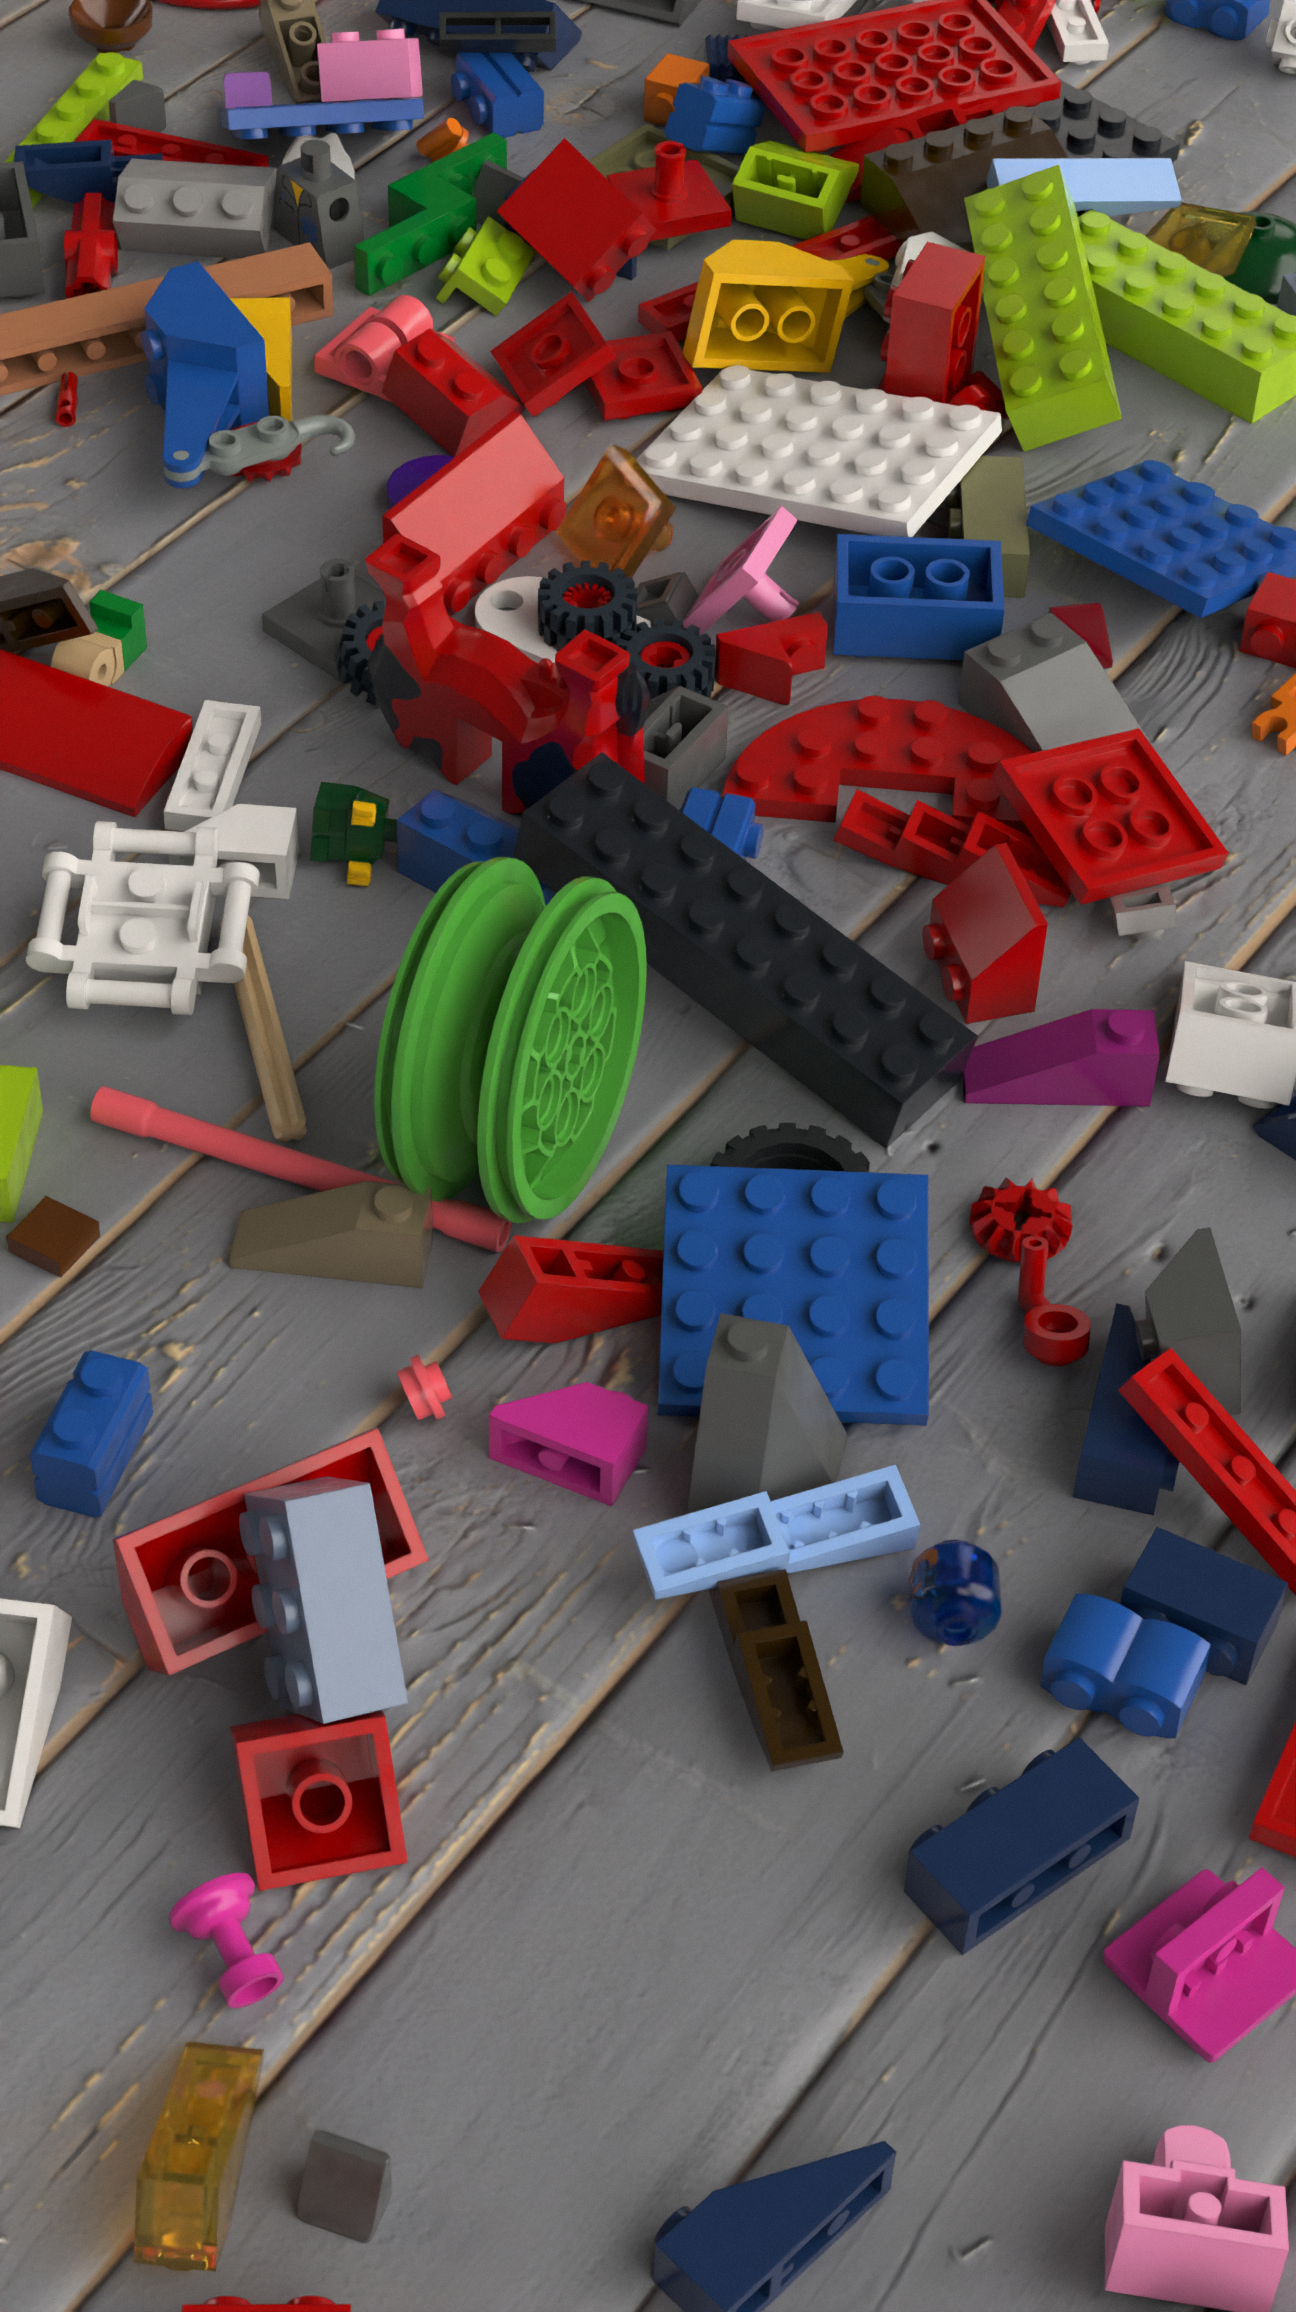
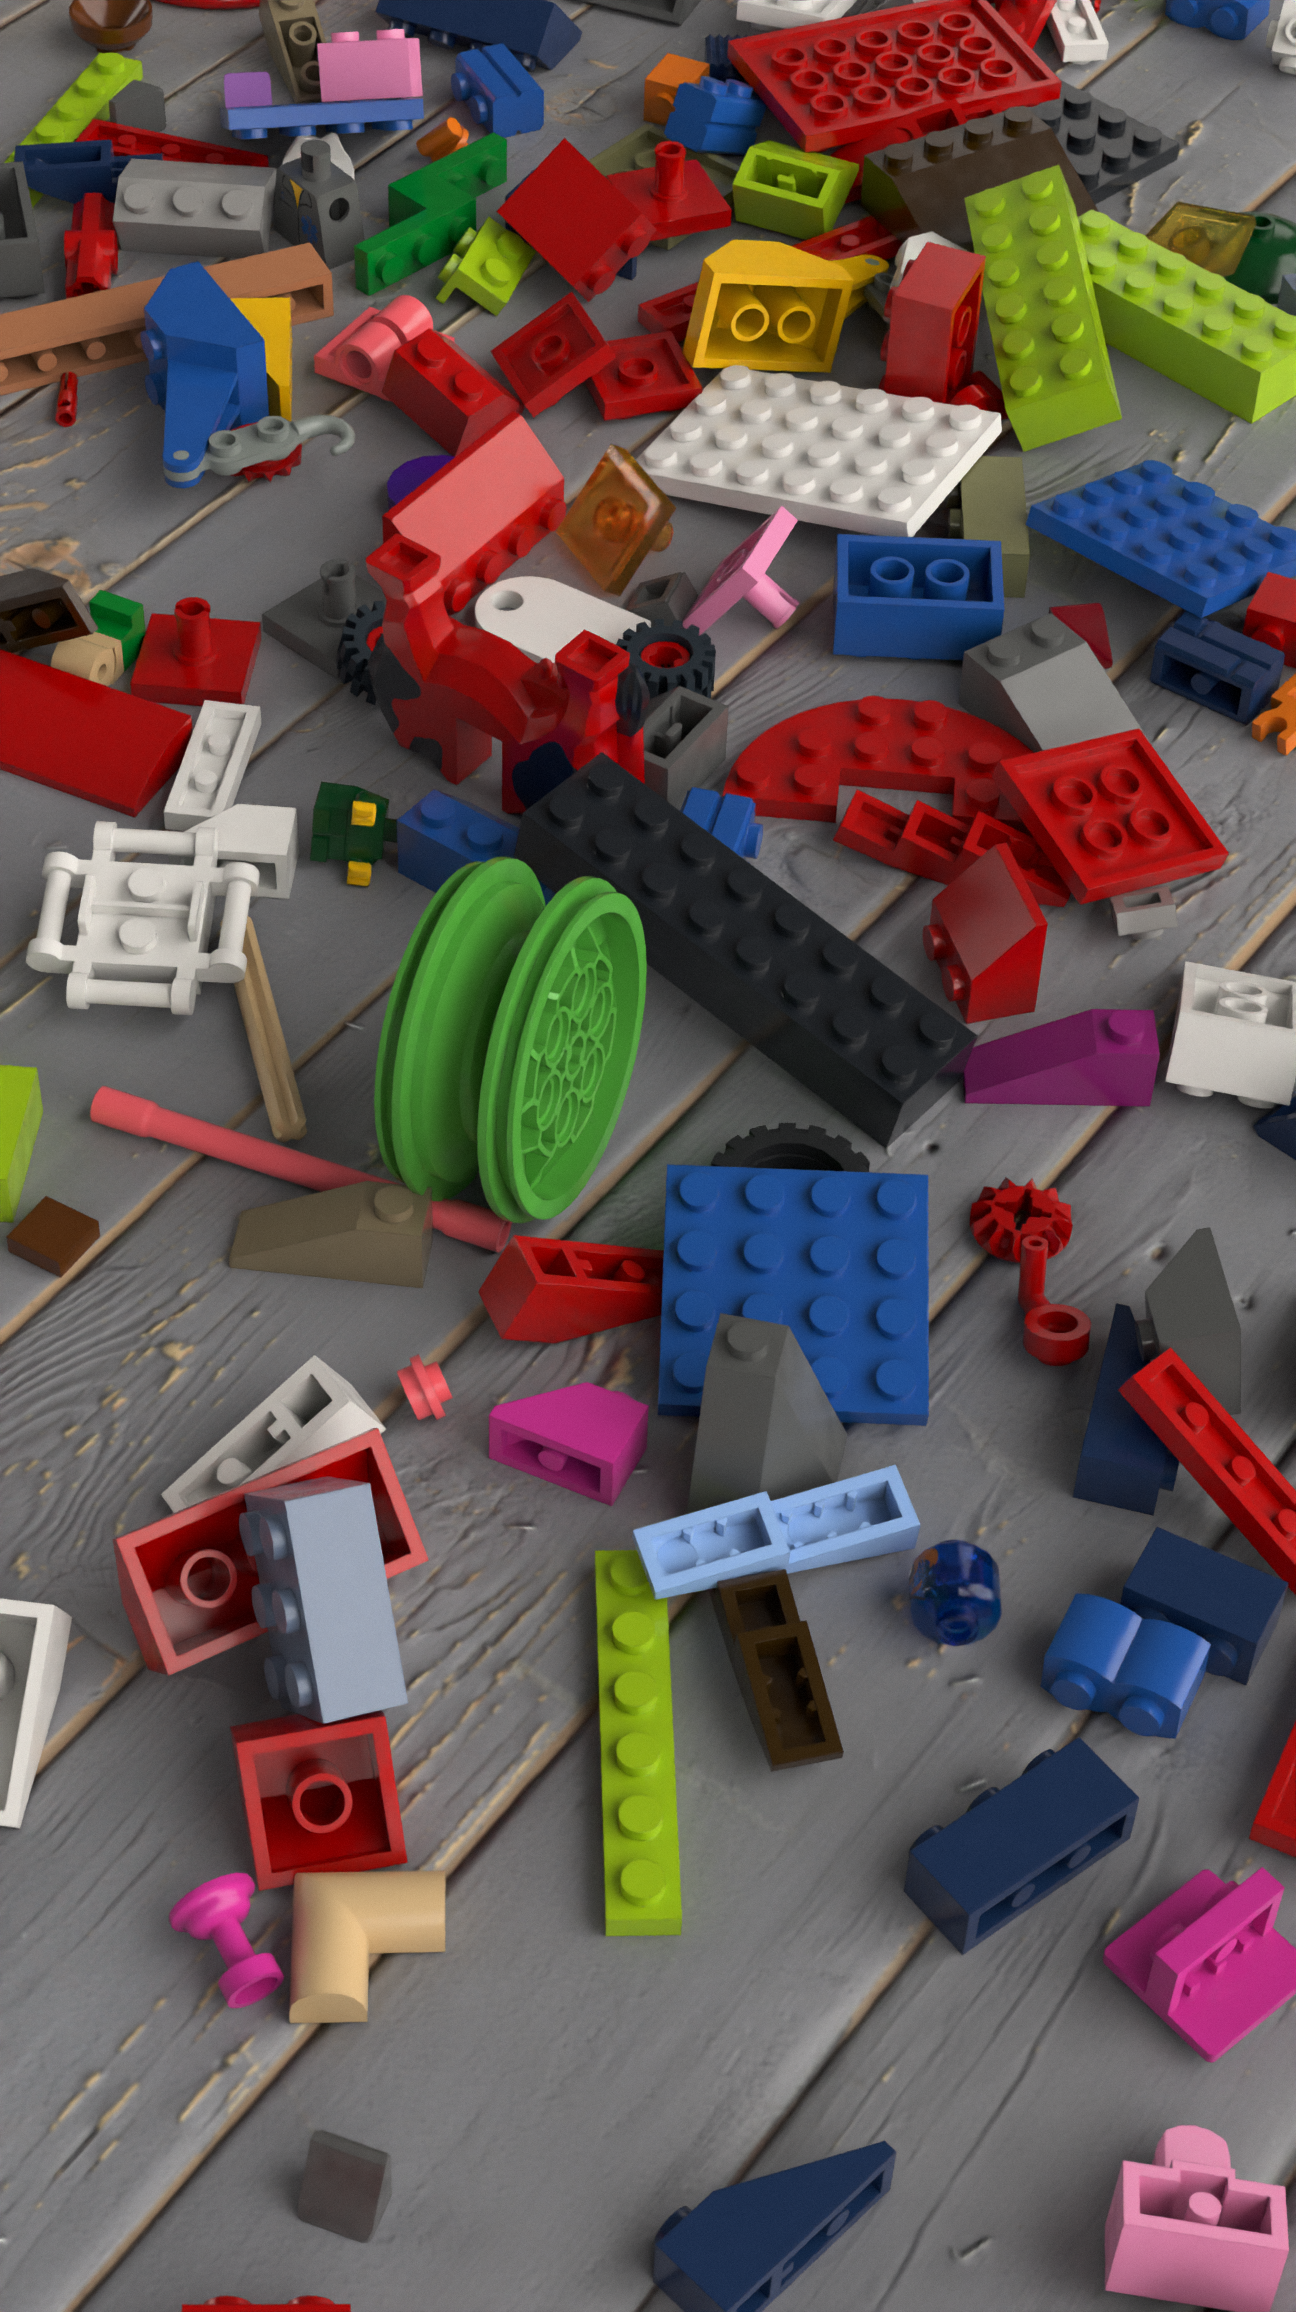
(92, 1433): blue brick -> none
(195, 657): none -> red tile
(196, 2158): clear yellow slope -> none
(295, 1421): none -> white slope
(346, 1918): none -> tan brick
(490, 191): dark grey slope -> none
(497, 41): pearl dark grey piece -> none
(586, 600): black bush -> none
(636, 1751): none -> lime plate
(767, 655): red slope -> none
(1103, 184): light blue slope -> none
(1217, 667): none -> dark blue brick

